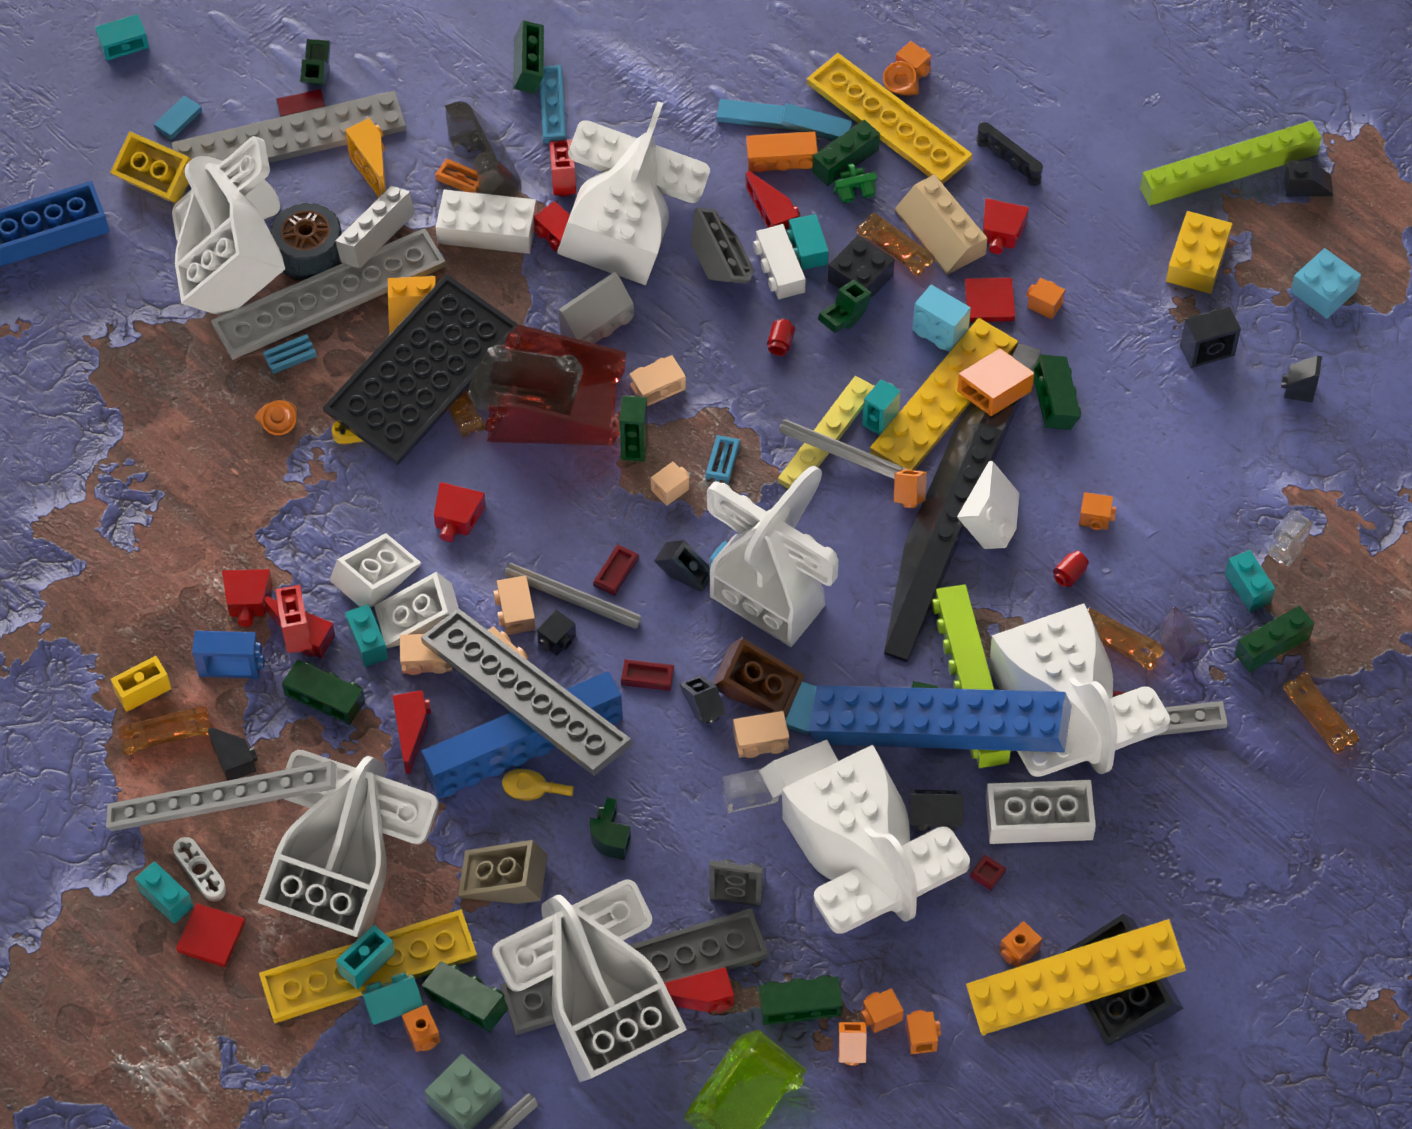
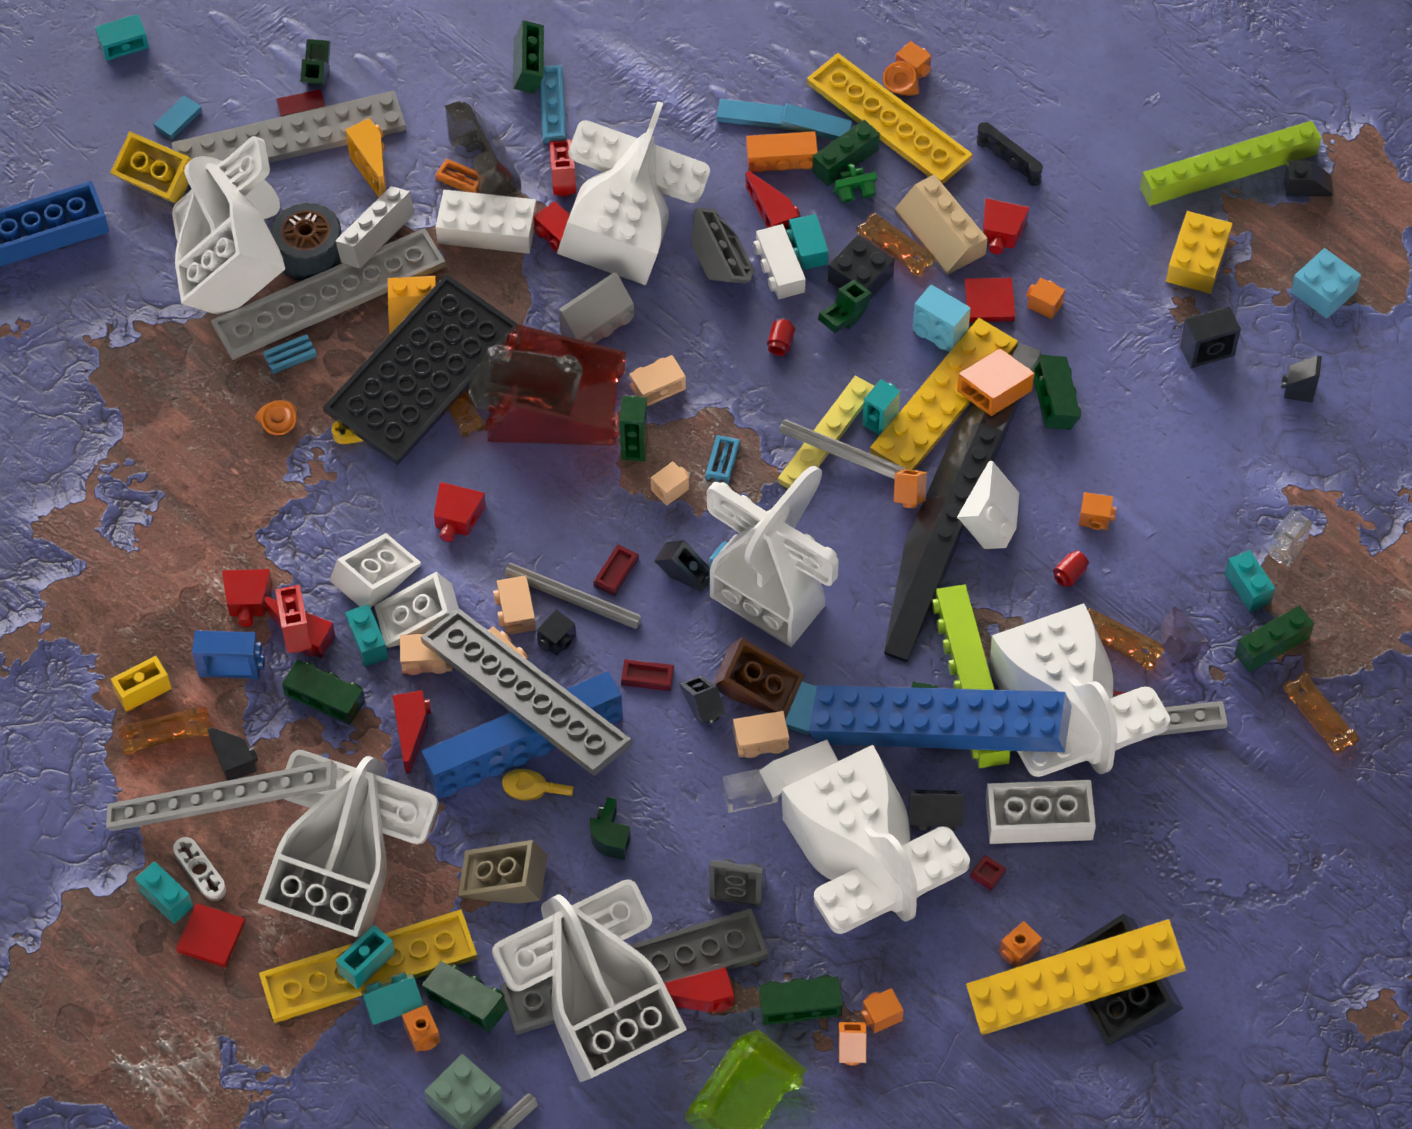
(922, 1032): orange brick -> none

